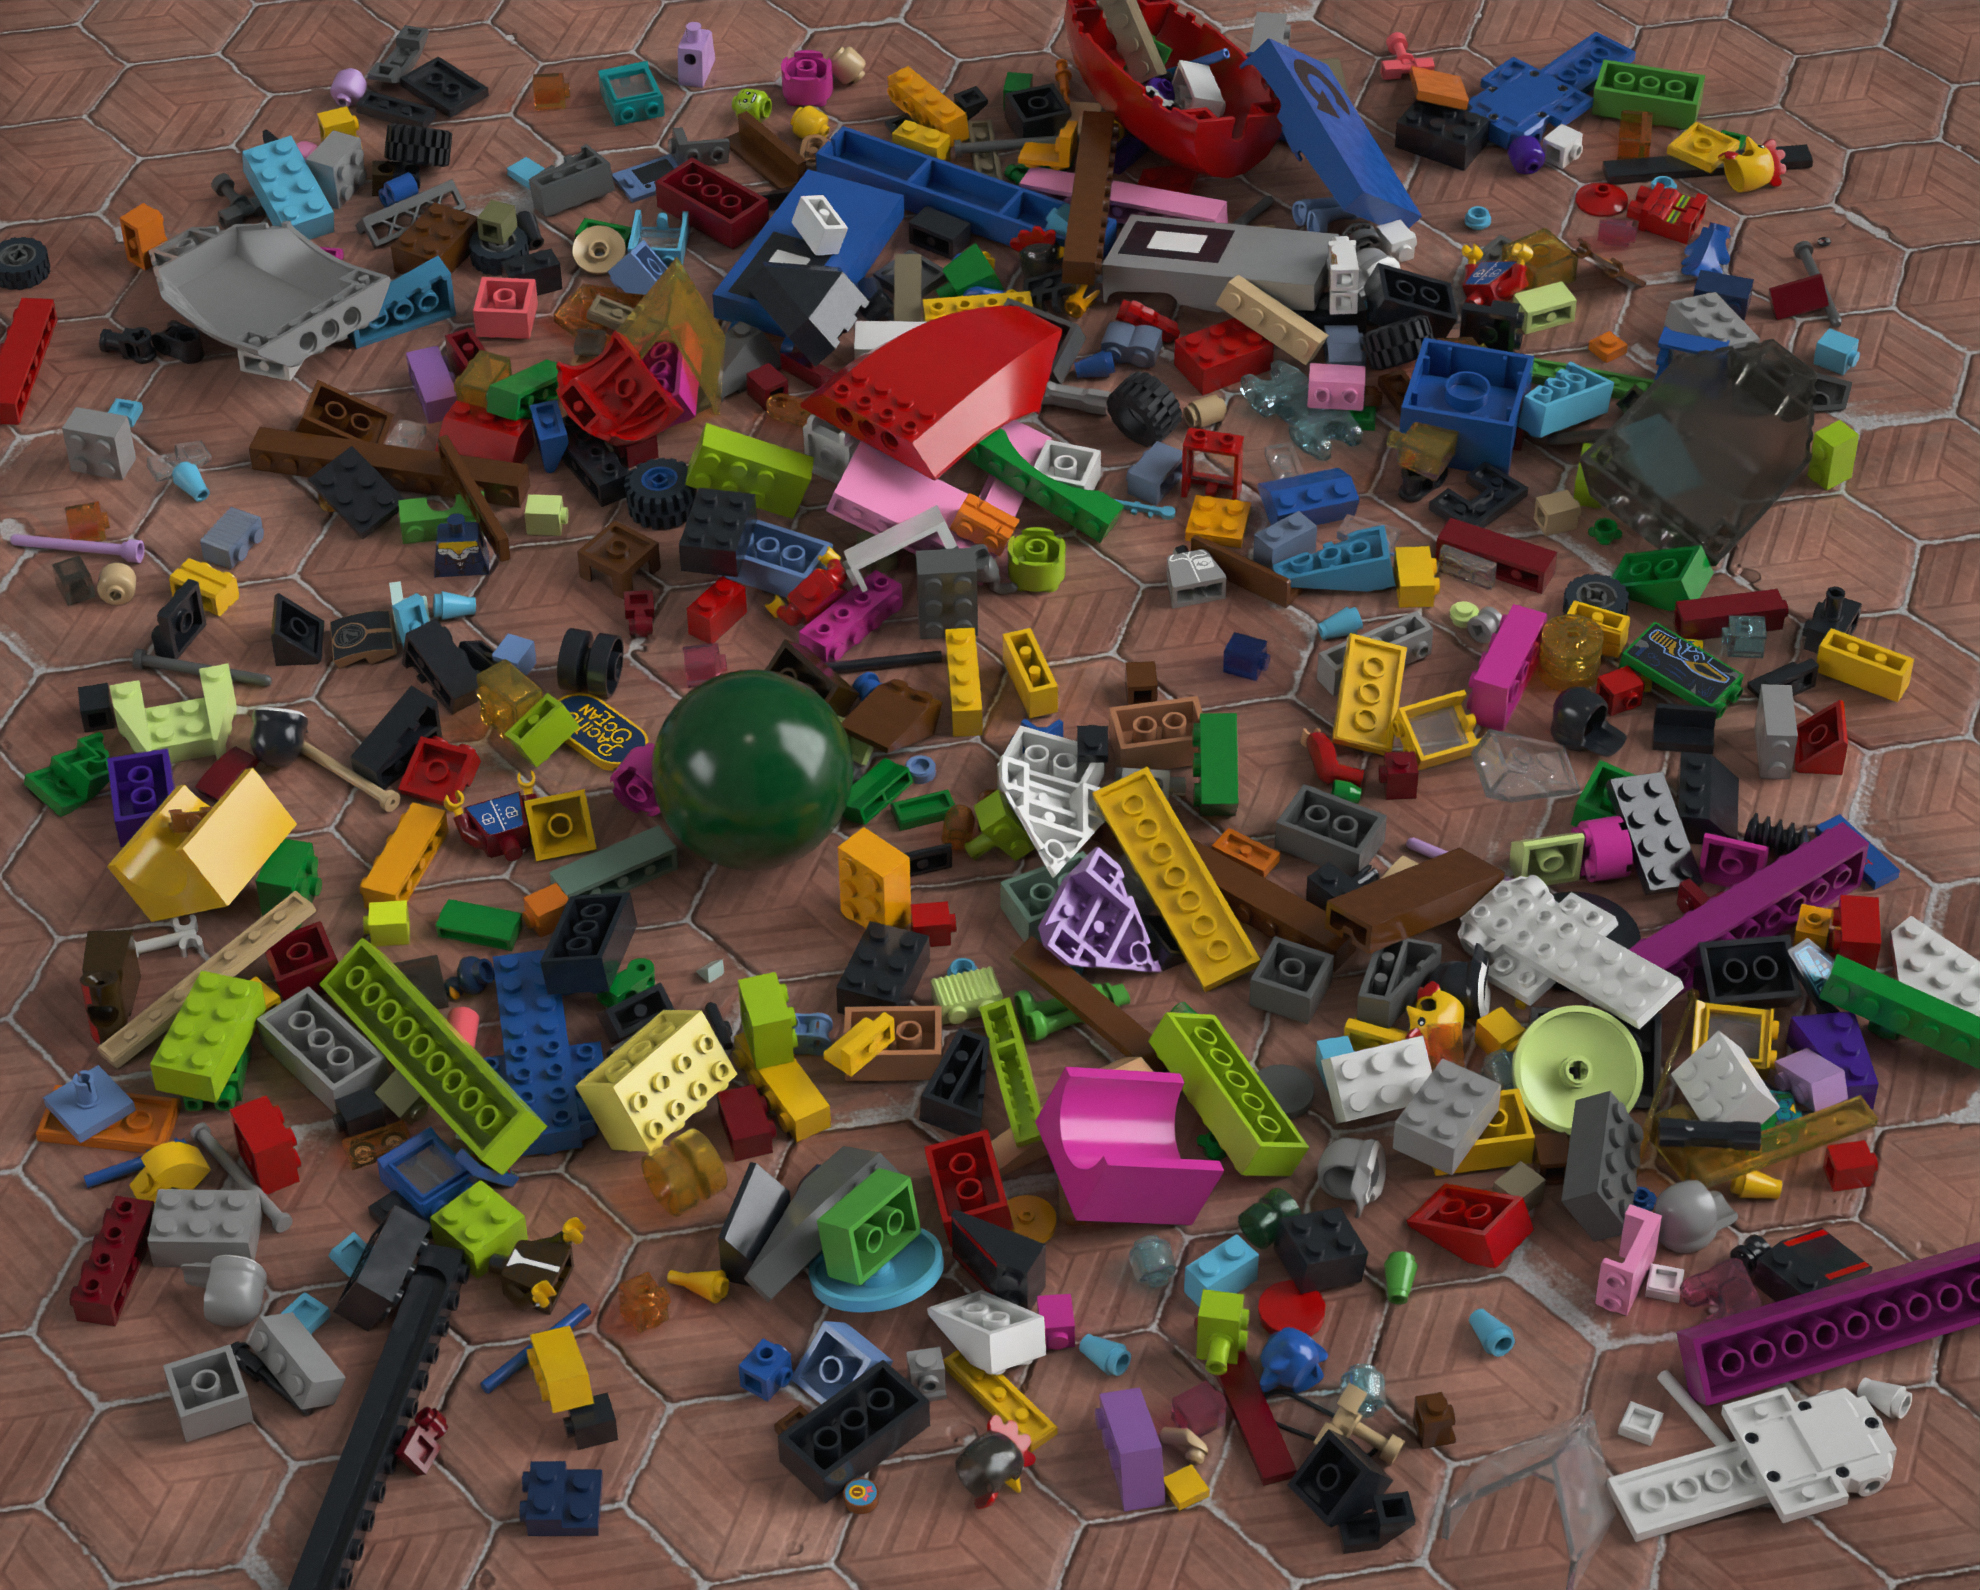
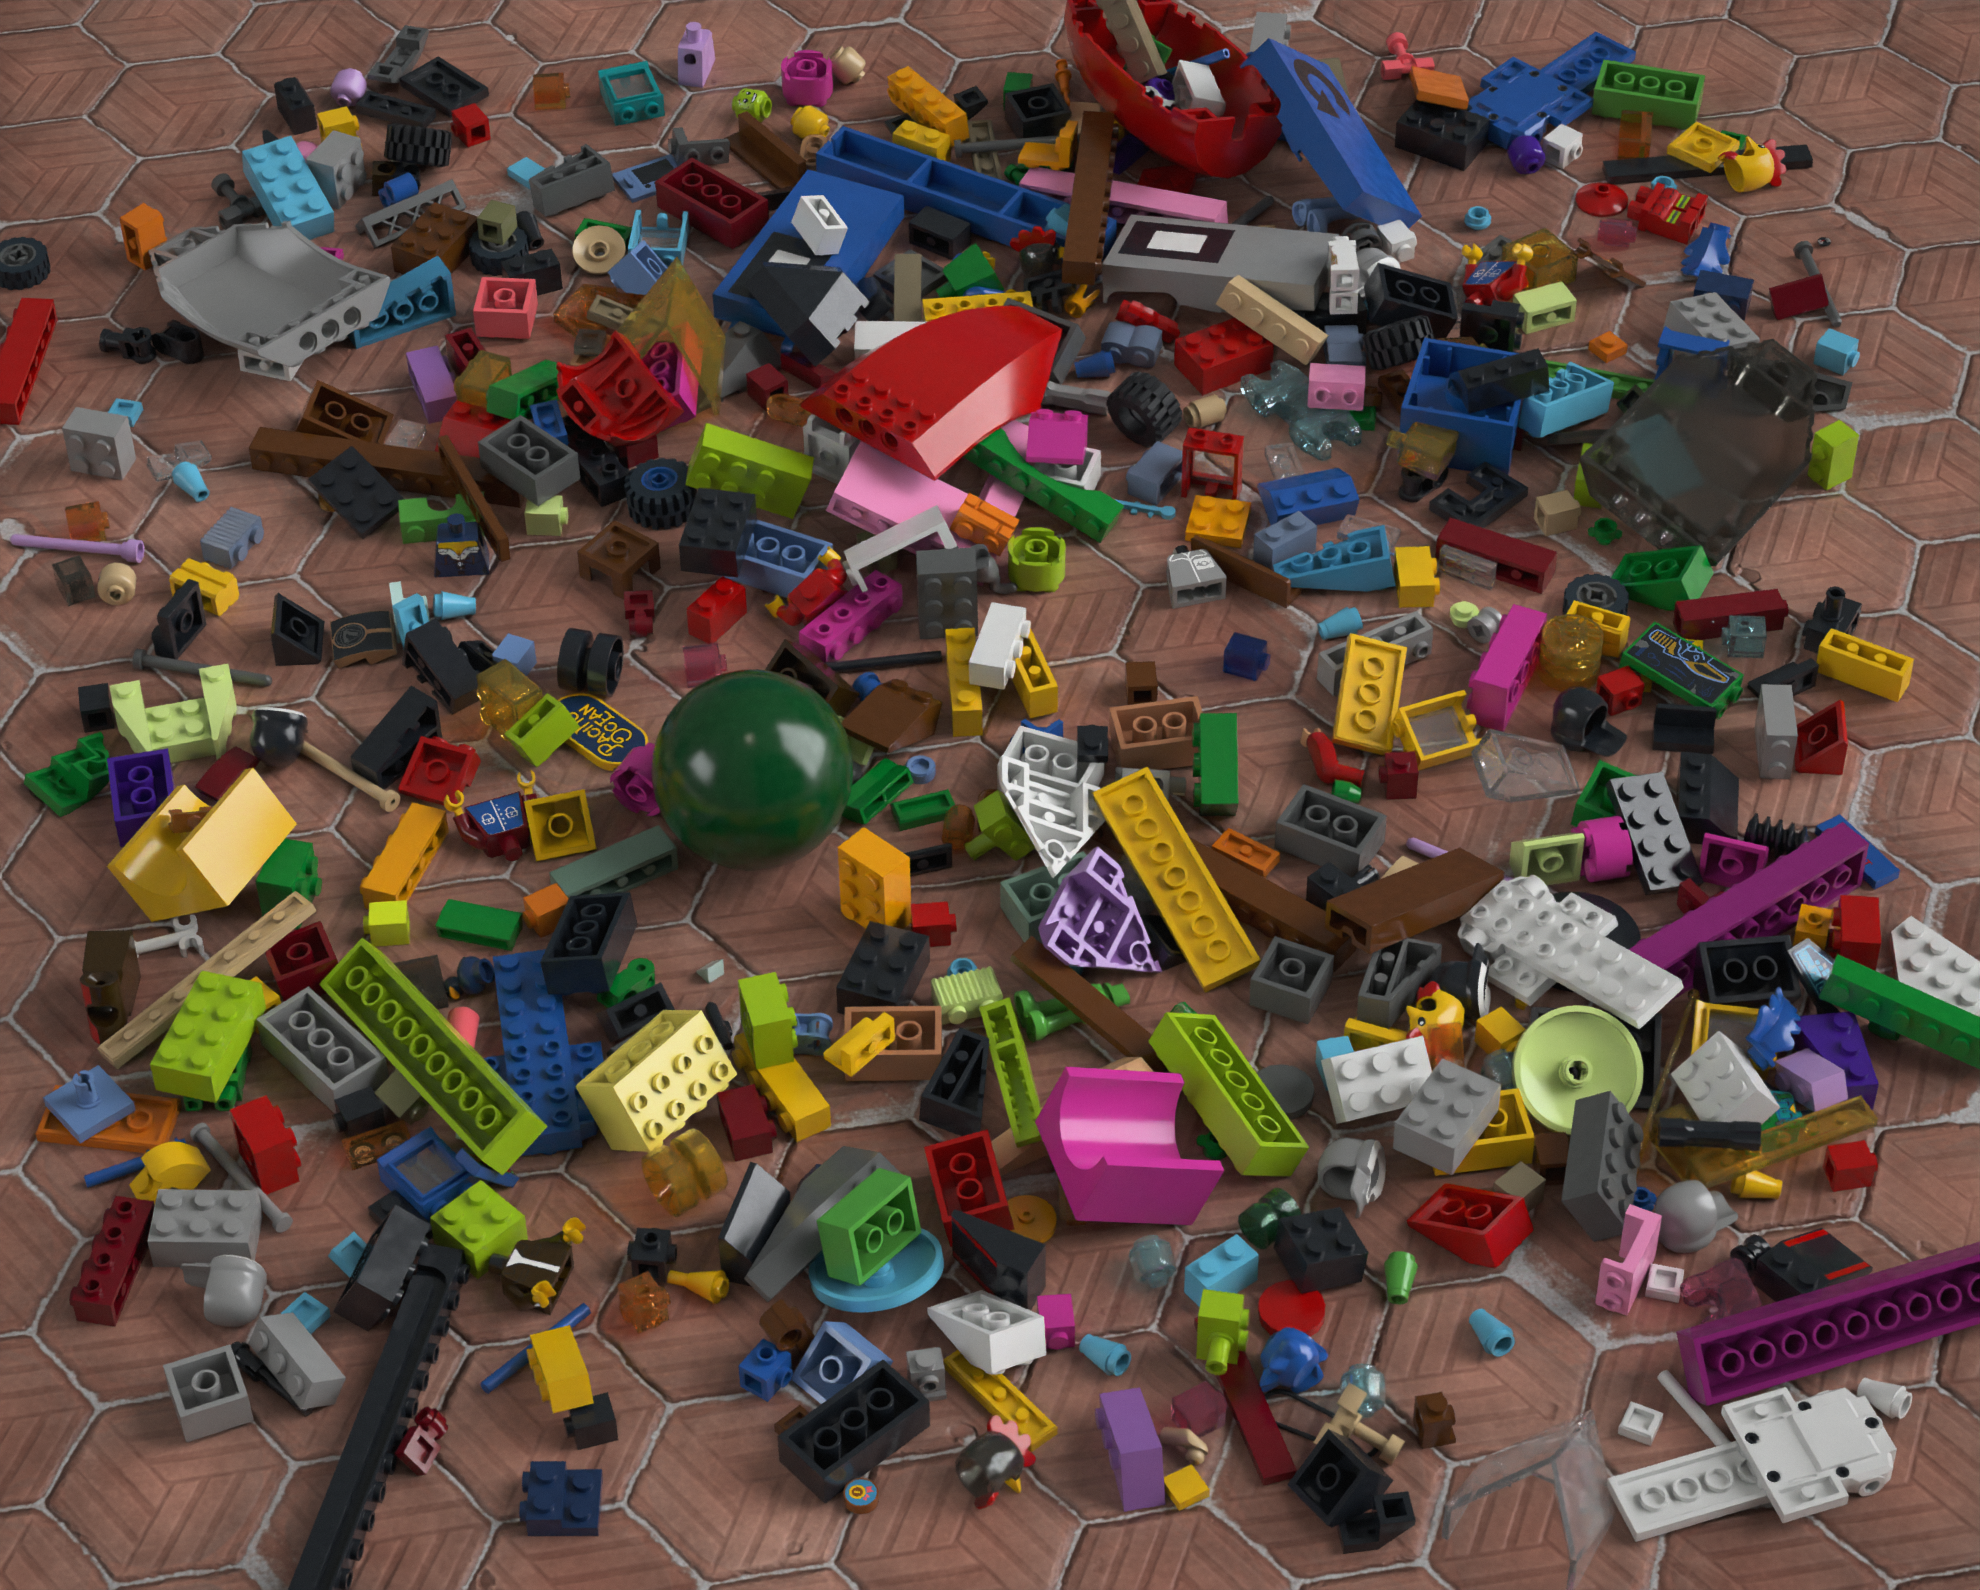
(295, 106): none -> black brick
(470, 125): none -> red brick
(529, 460): none -> dark grey brick
(652, 1253): none -> black brick
(786, 1327): none -> reddish brown plate
(998, 646): none -> white brick
(1057, 437): none -> dark pink slope
(1502, 380): none -> black slope
(1773, 1030): none -> blue plant

